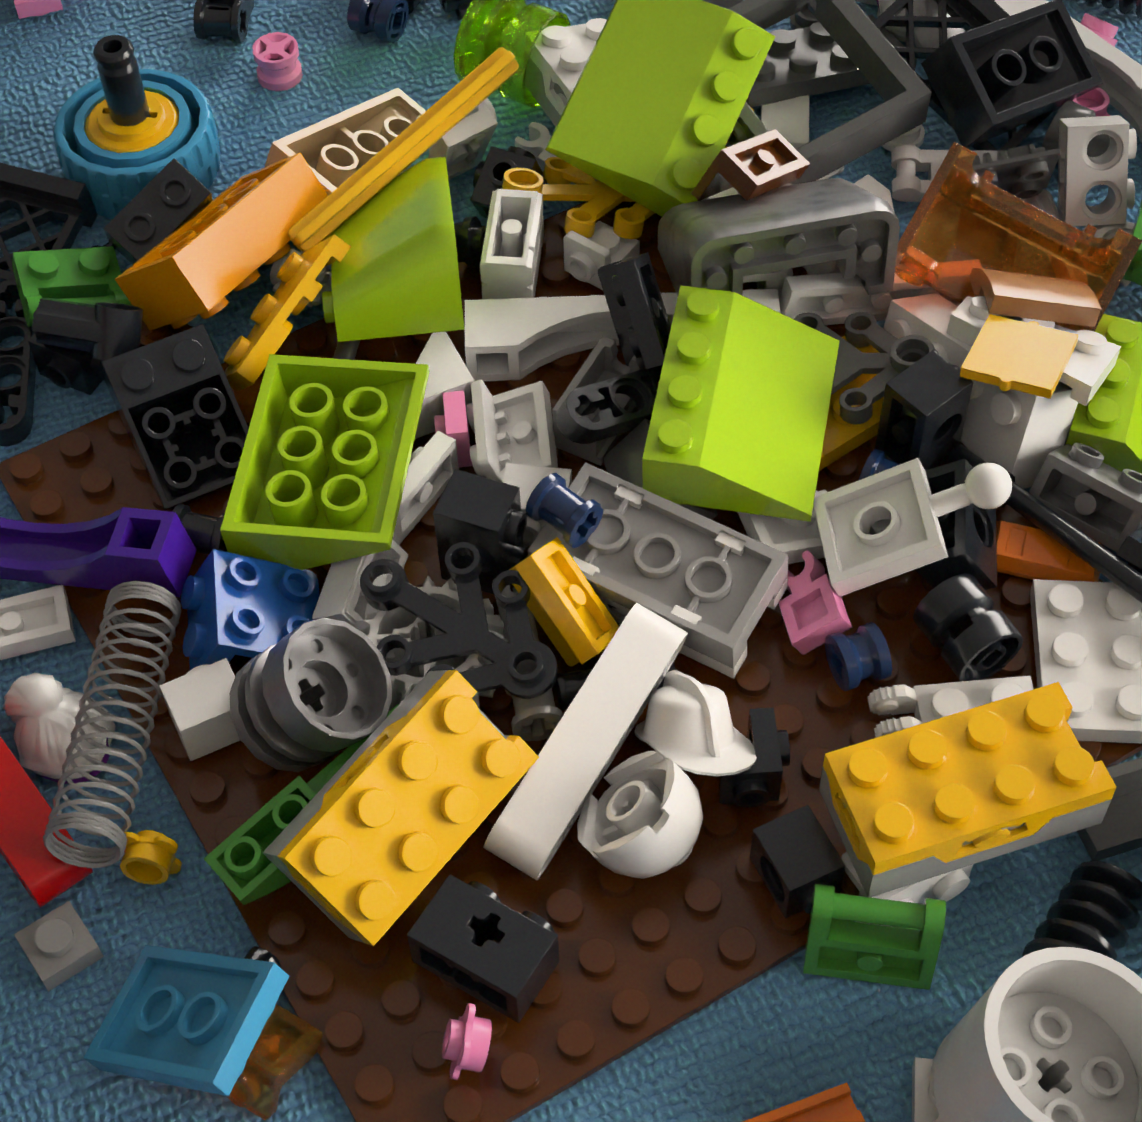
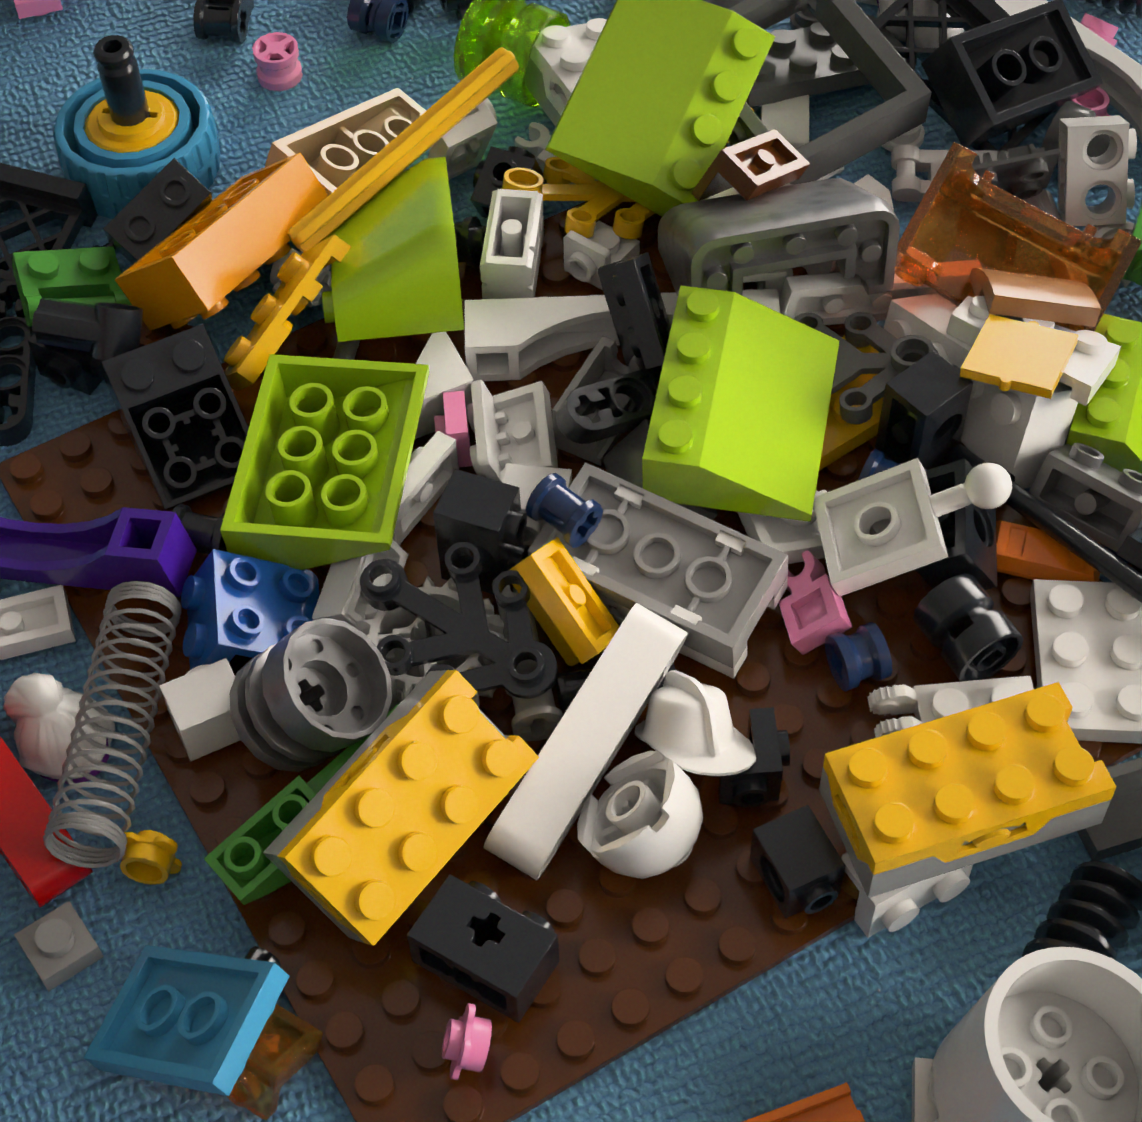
(870, 951): bright green plate -> none

